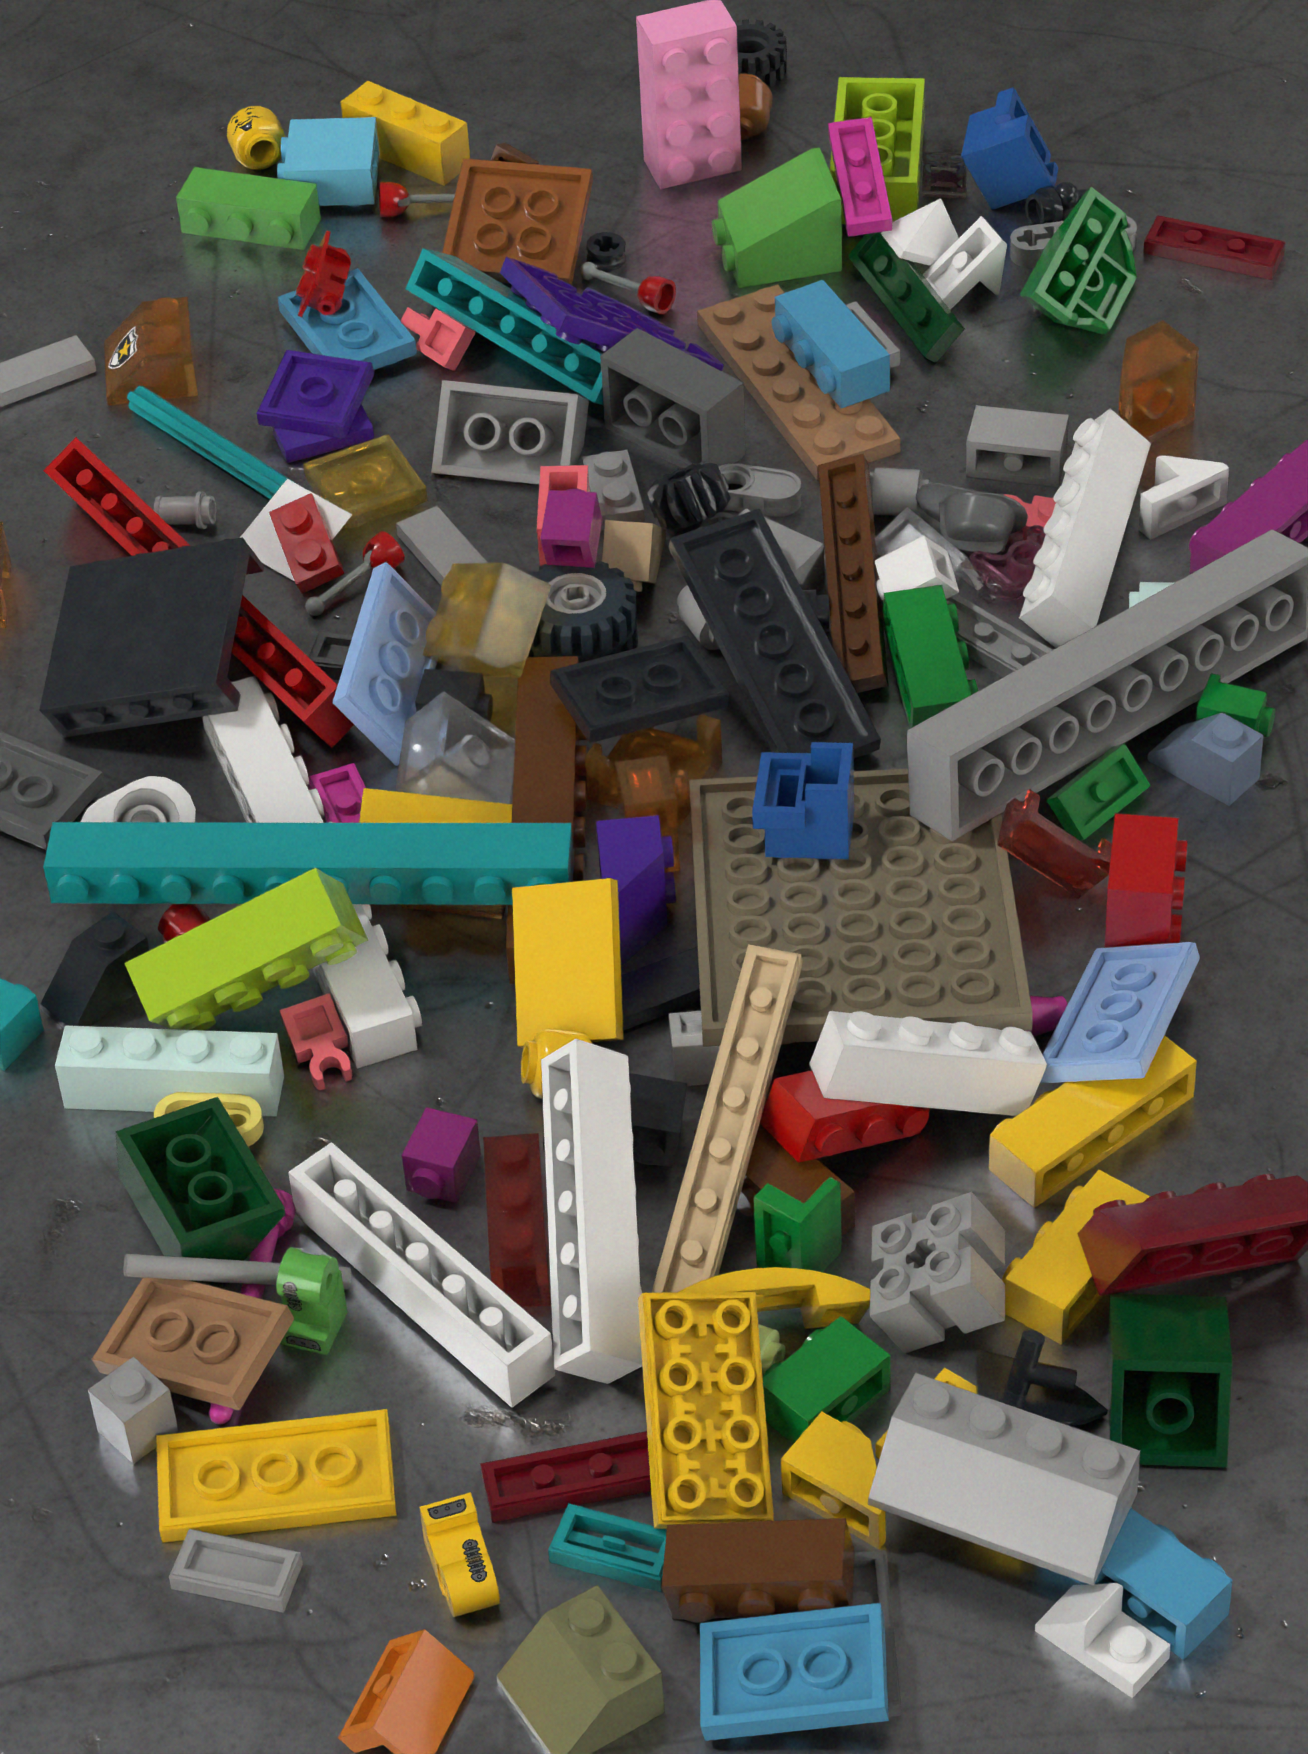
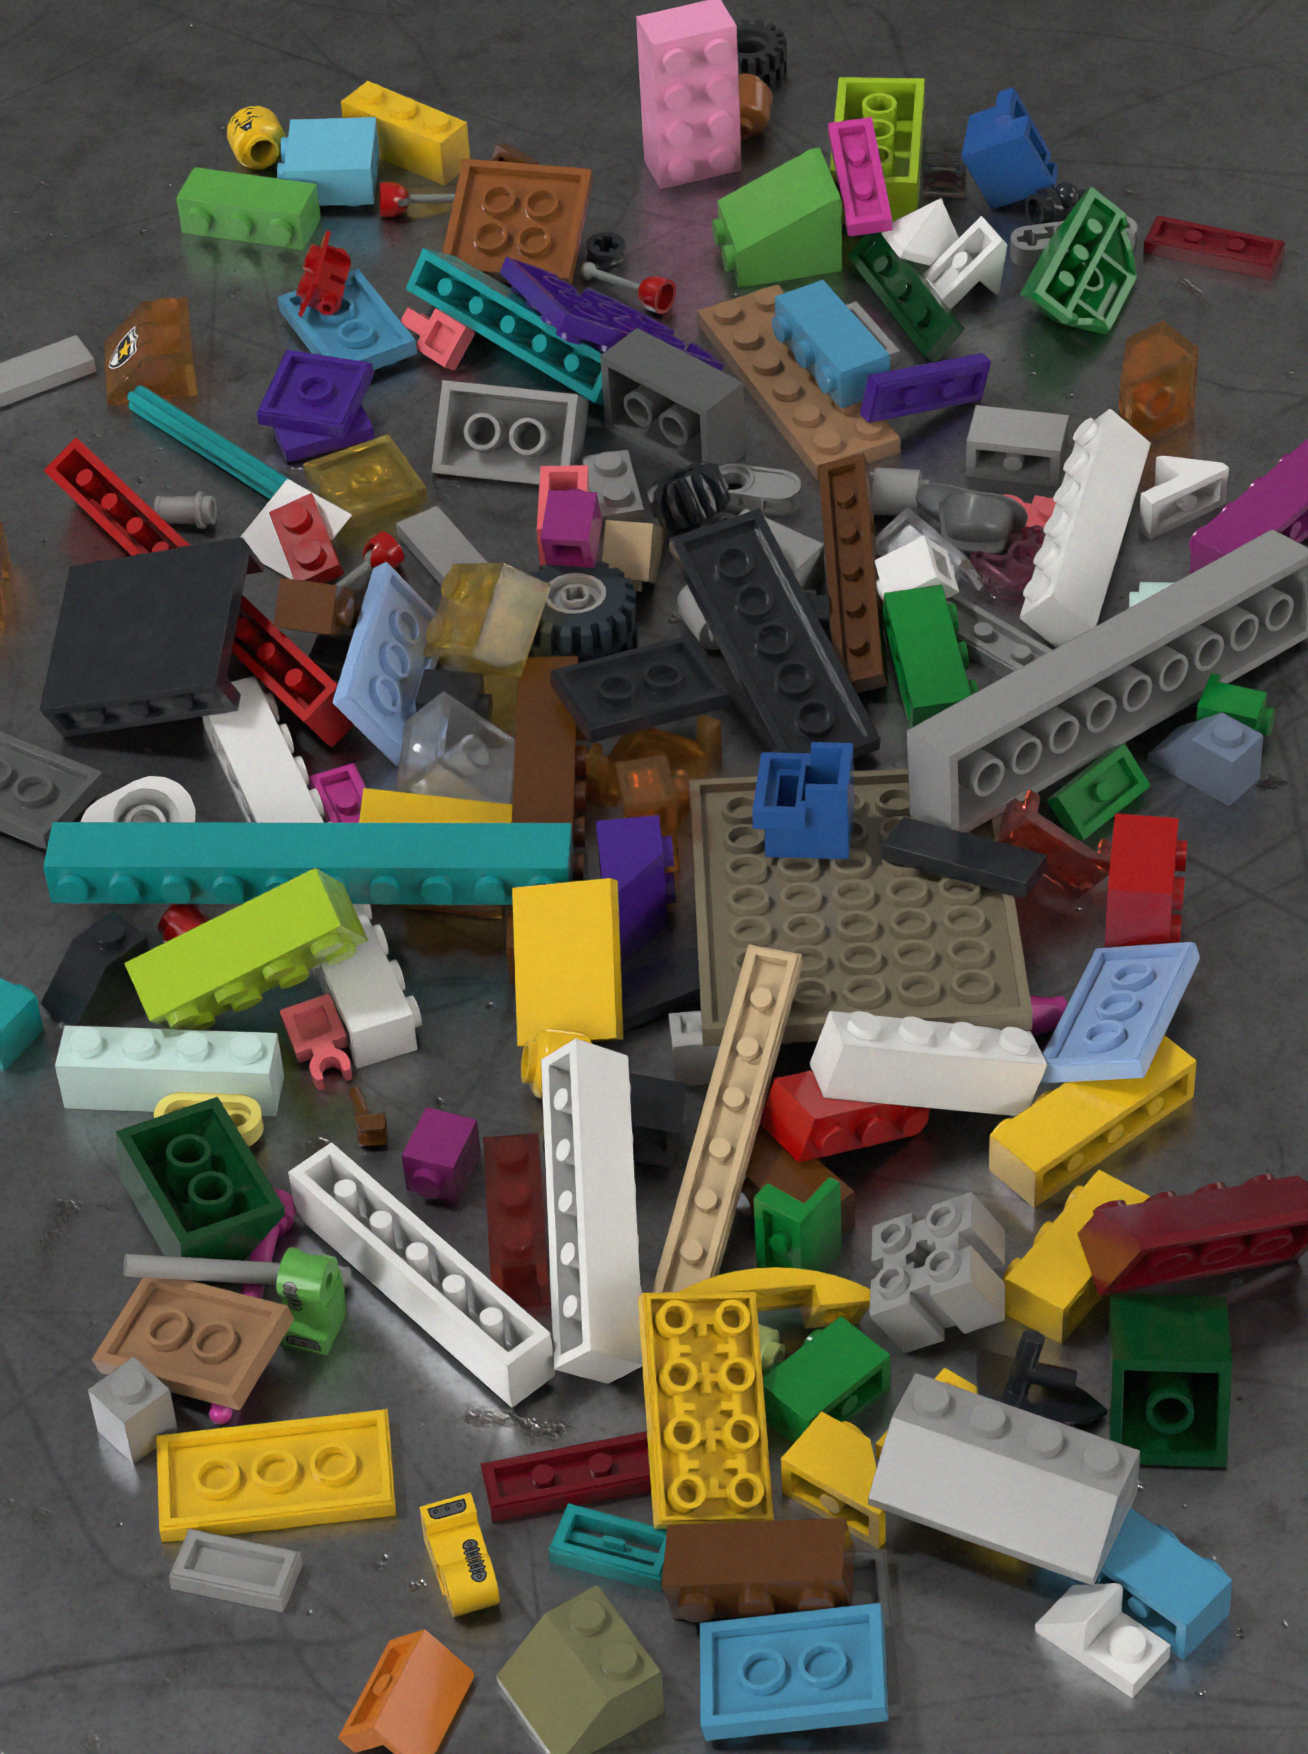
(317, 608): none -> reddish brown brick
(371, 1127): none -> reddish brown hand
(925, 387): none -> dark purple tile
(964, 857): none -> black tile

